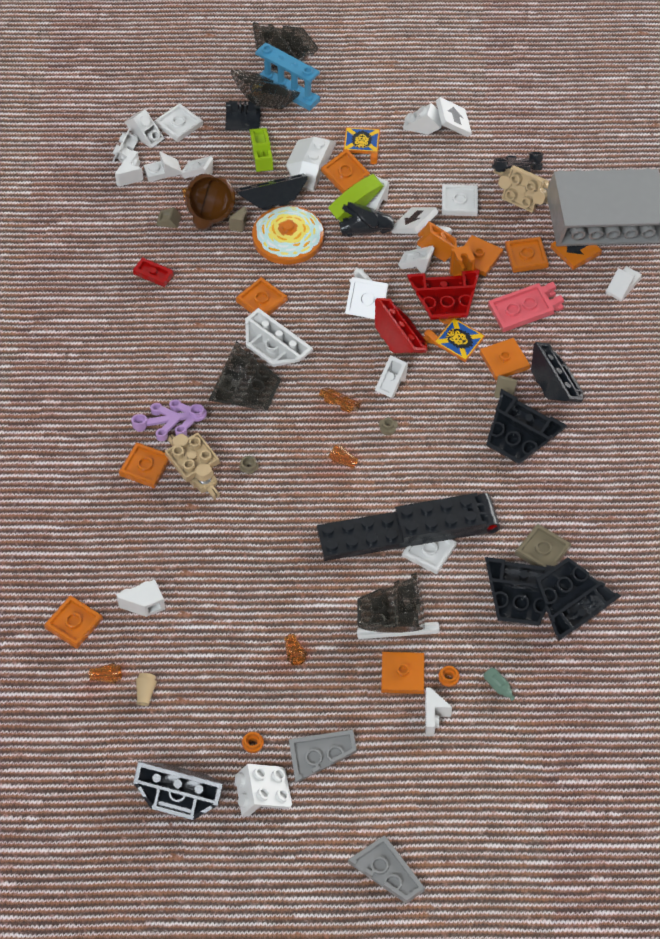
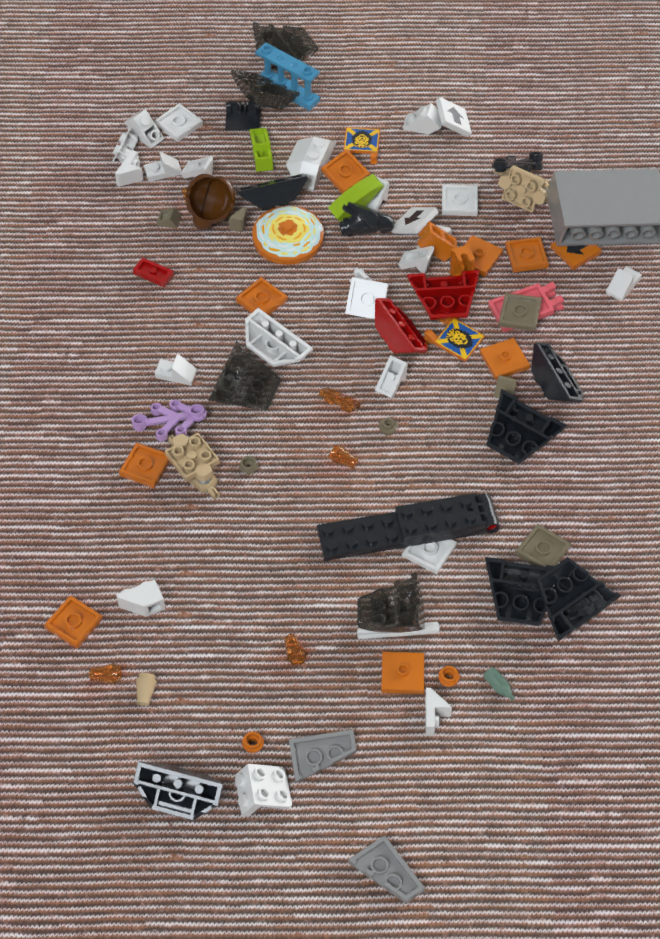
(177, 371): none -> white slope
(520, 312): none -> dark tan tile

